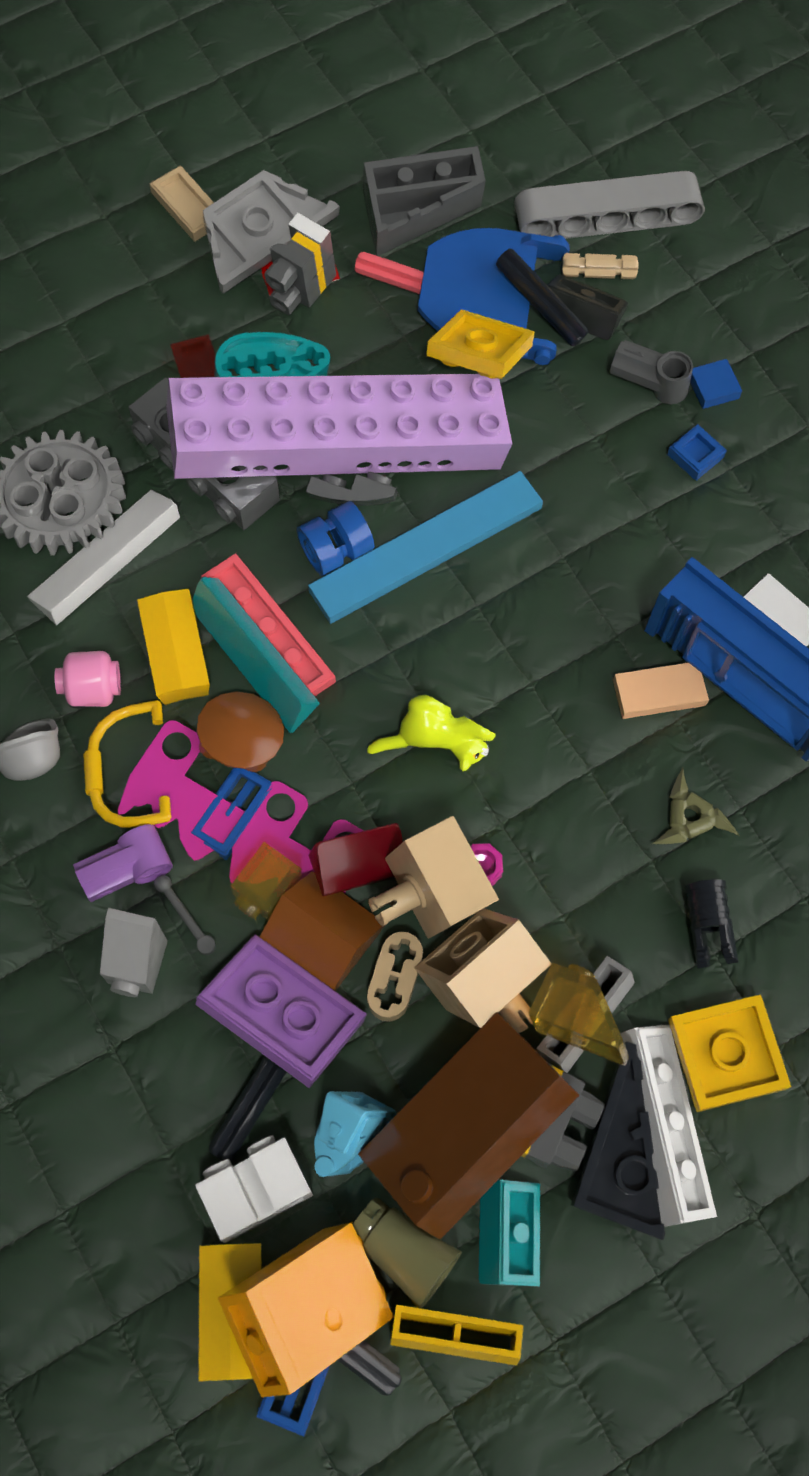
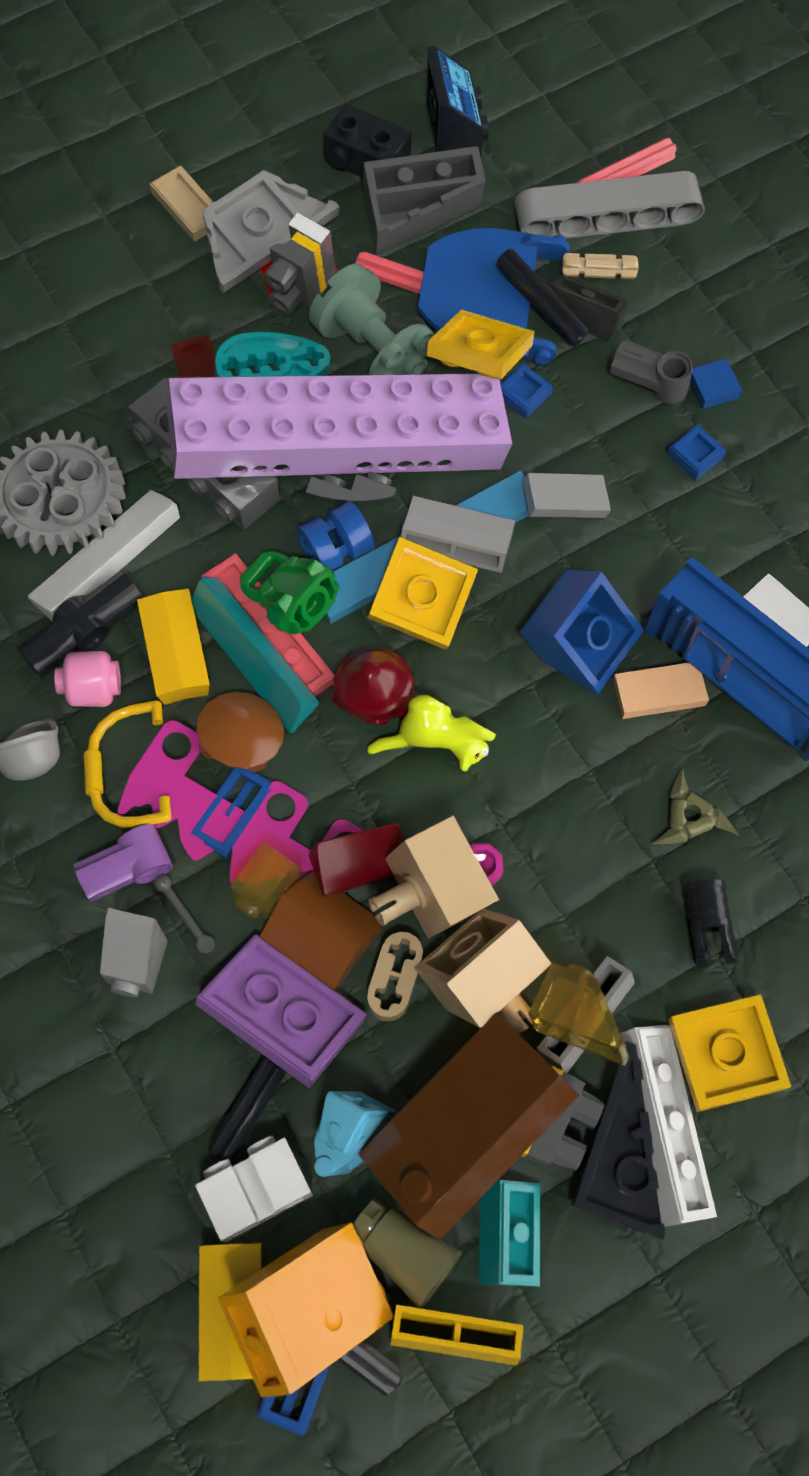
(80, 624): none -> black piece
(293, 594): none -> green piece
(353, 310): none -> sand green piece
(361, 138): none -> black brick
(373, 686): none -> dark red hair
(422, 593): none -> yellow plate
(453, 104): none -> black slope
(459, 533): none -> light grey piece
(525, 390): none -> blue tile
(566, 495): none -> light grey tile
(583, 628): none -> blue slope
(636, 163): none -> coral axle

